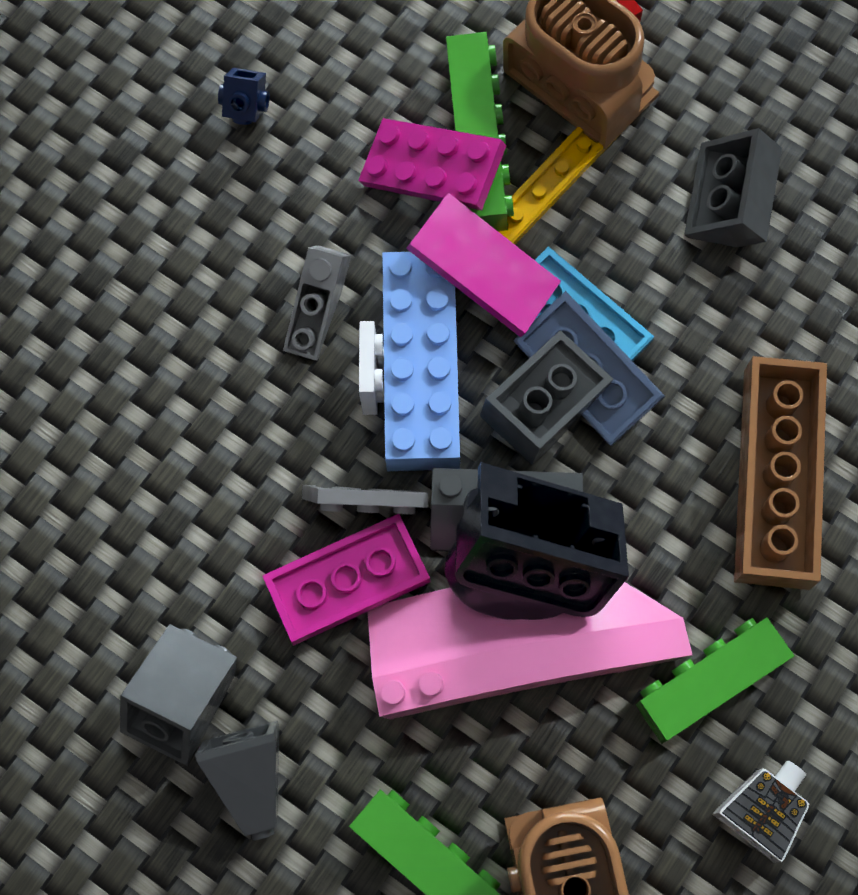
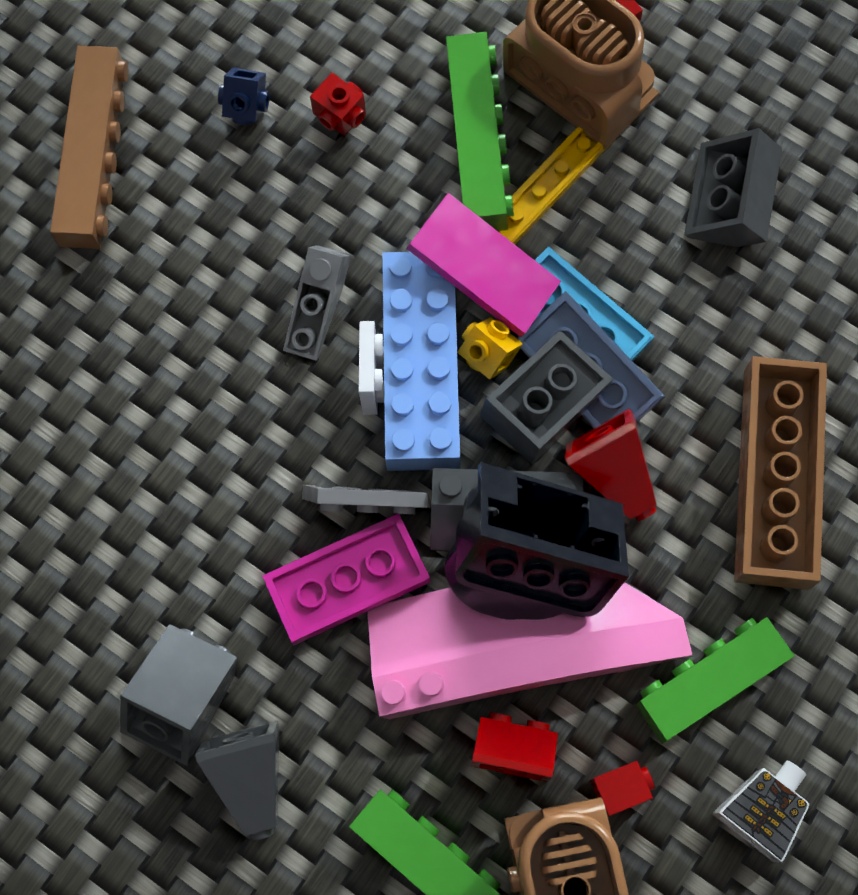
(89, 147): none -> medium nougat brick
(338, 104): none -> red brick
(432, 162): dark pink plate -> none
(489, 347): none -> yellow brick
(515, 748): none -> red slope
(615, 464): none -> red slope
(623, 787): none -> red brick

